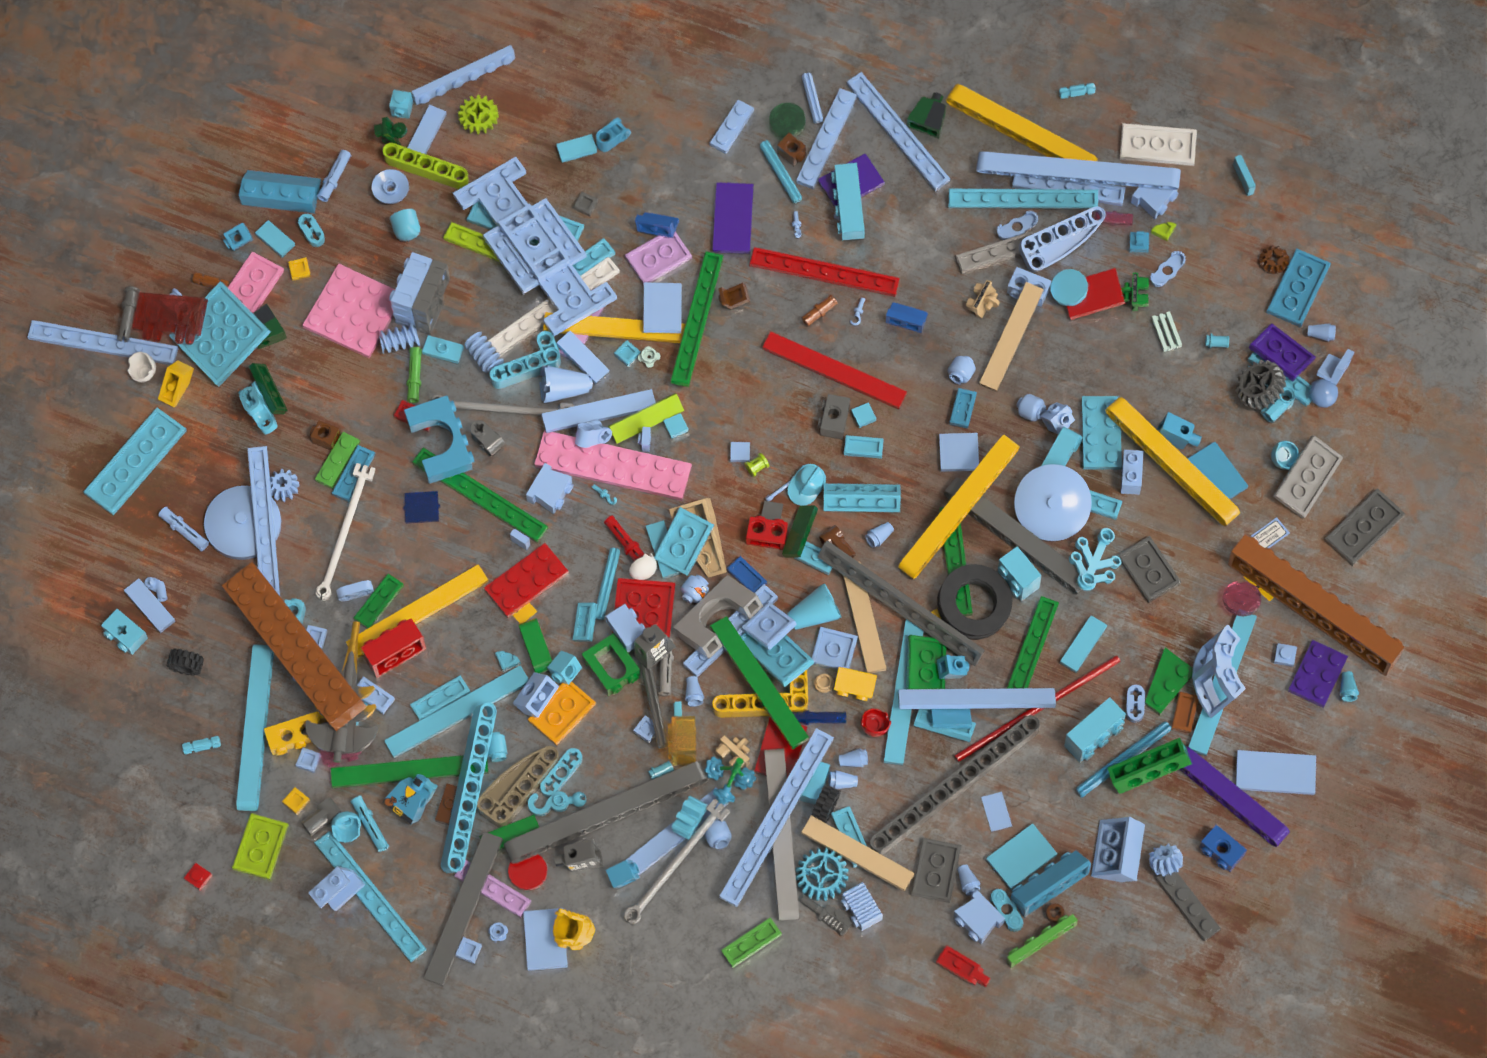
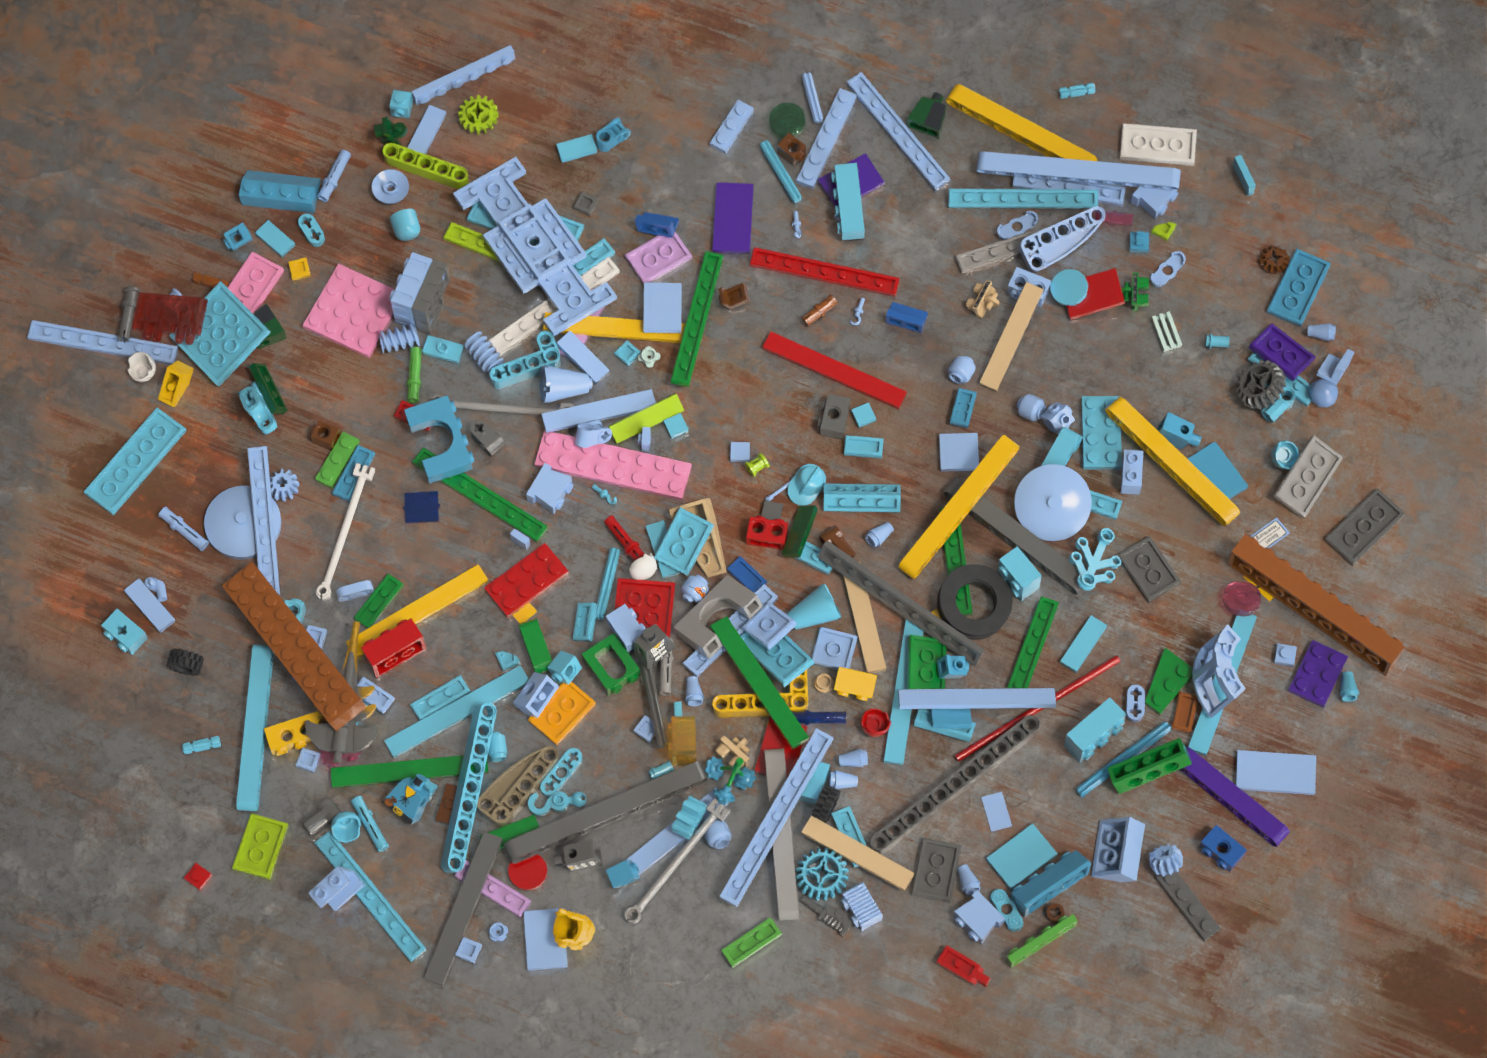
(296, 801): yellow tile -> none

